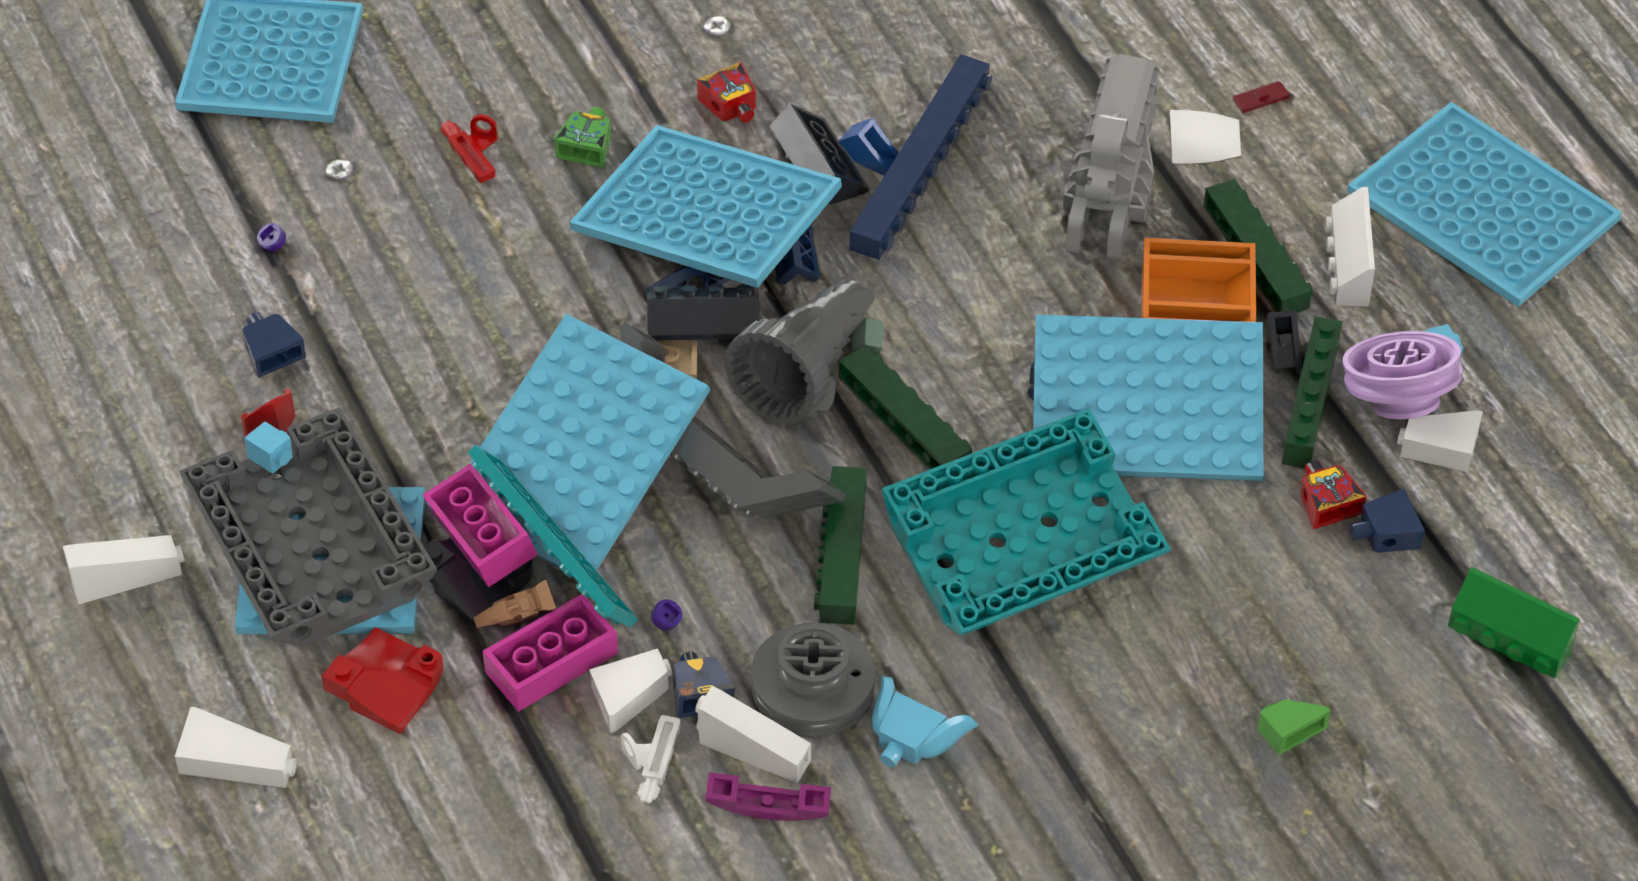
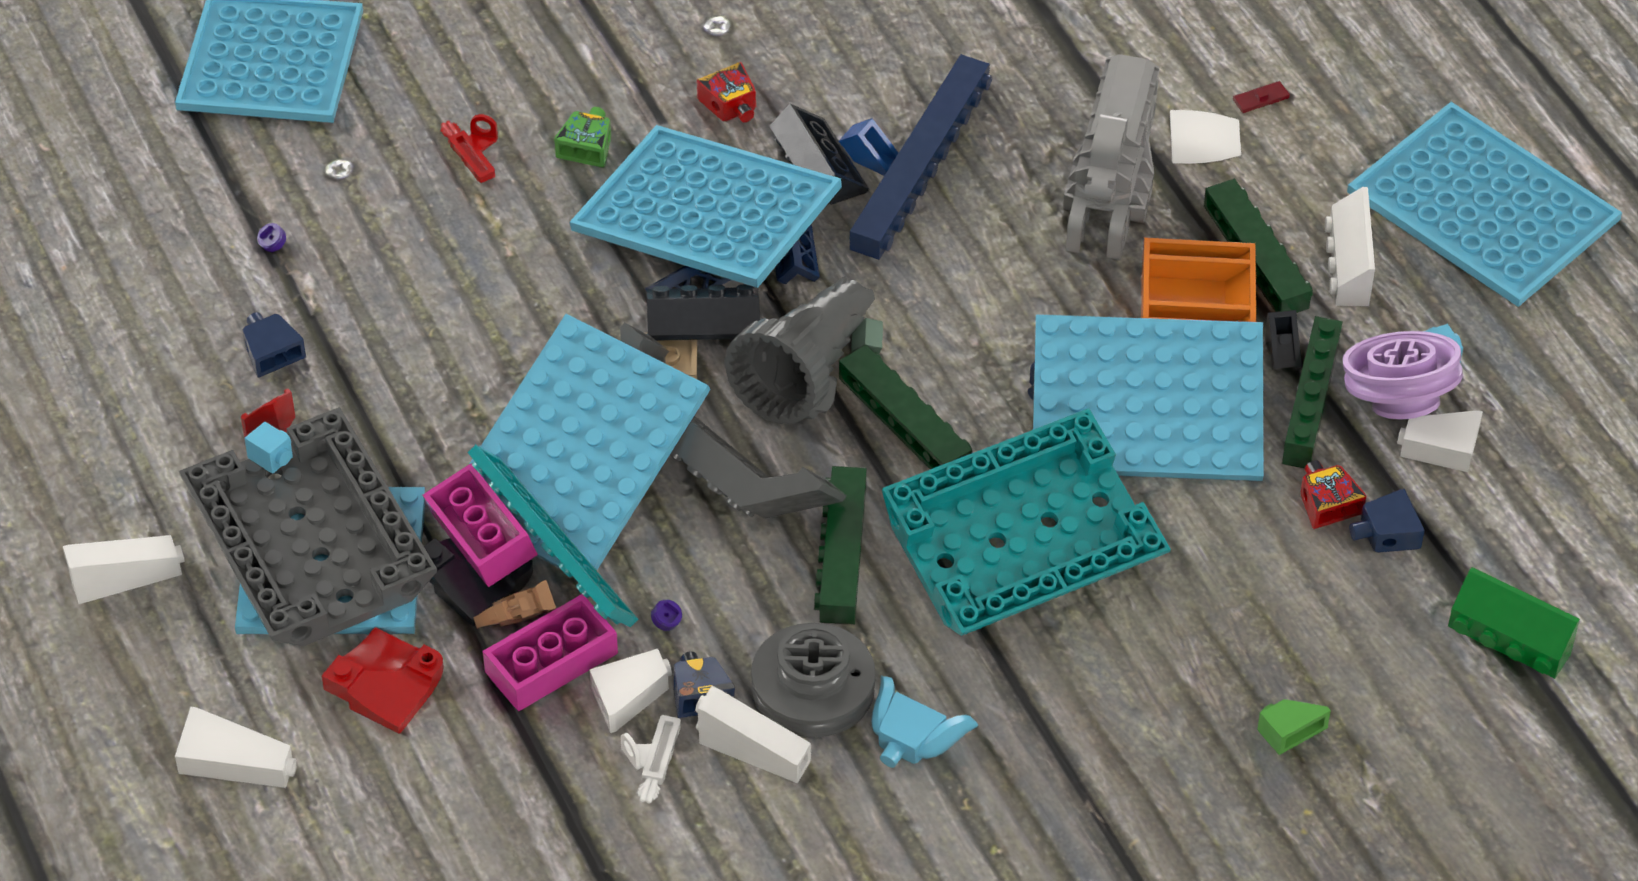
(767, 802): magenta slope -> none

